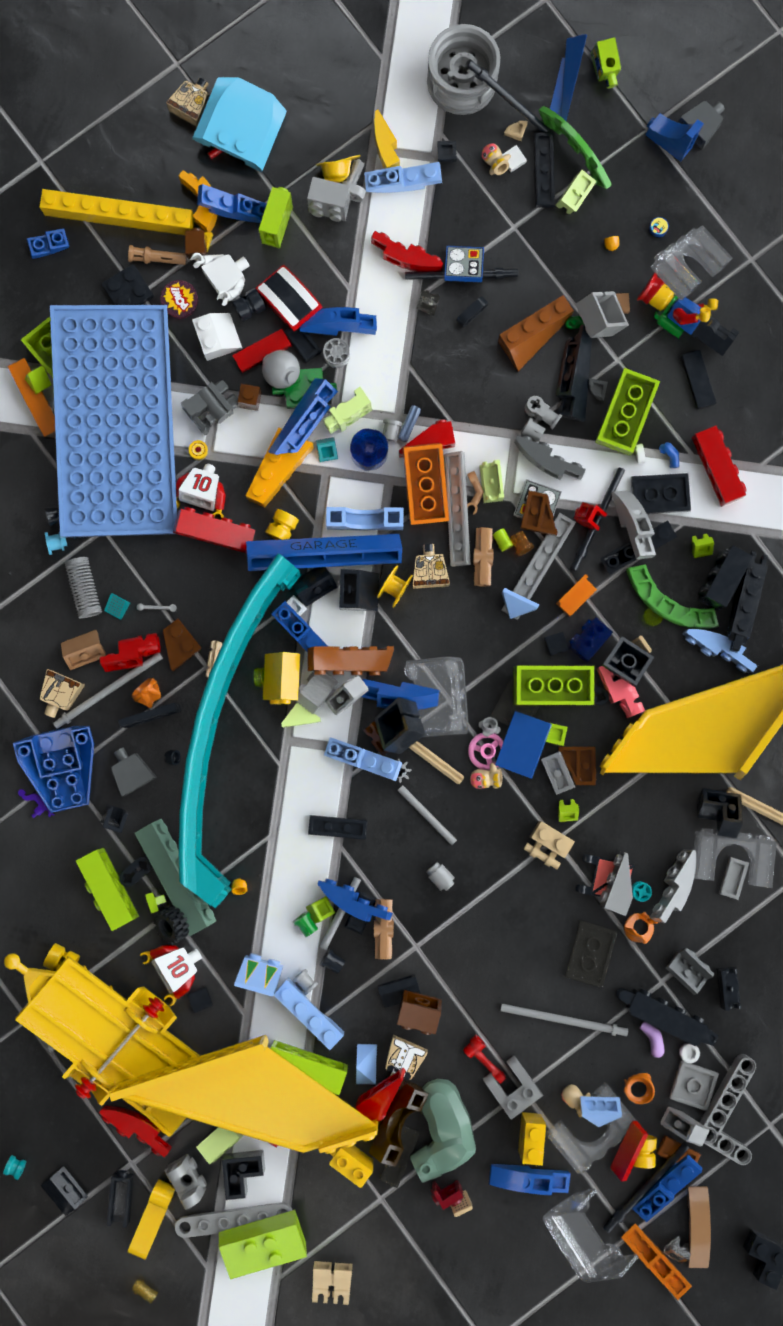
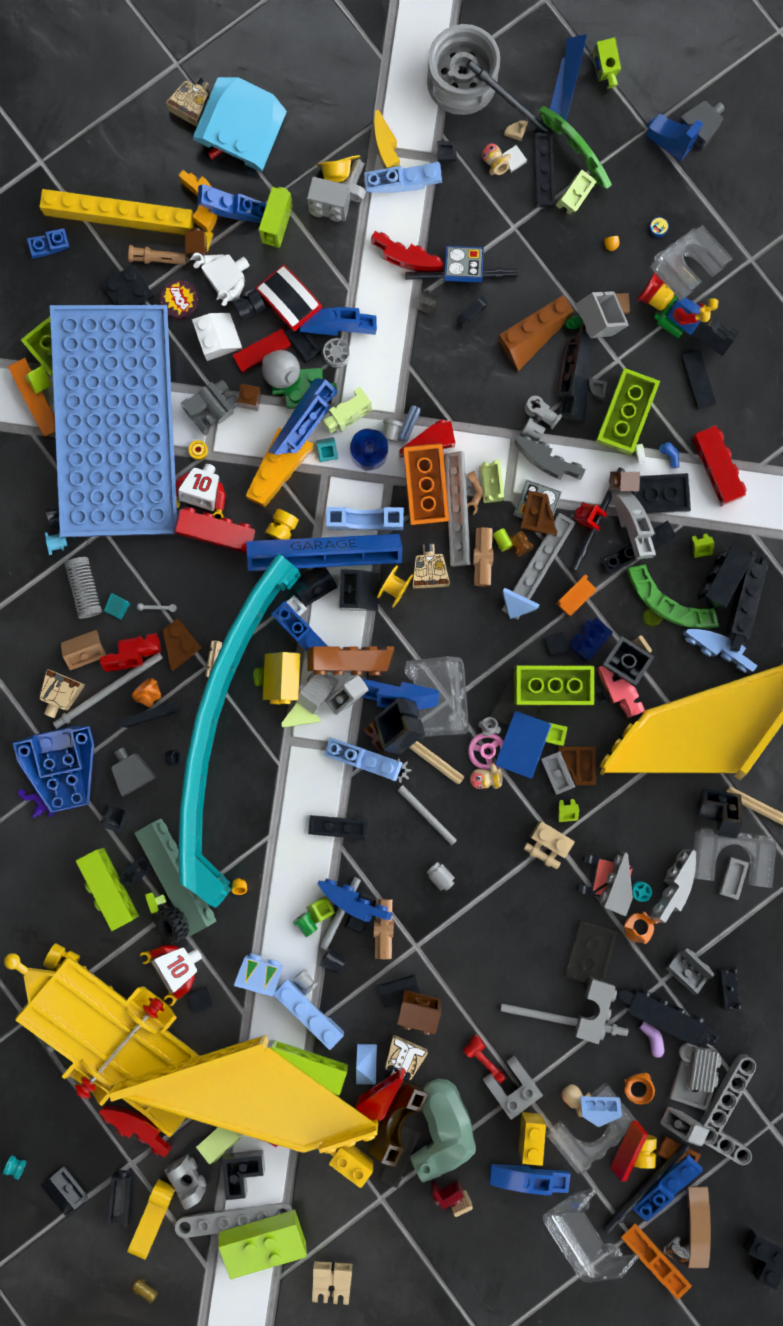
(592, 1027): none -> light grey arch
(624, 481): none -> brick
(703, 1069): none -> light grey brick

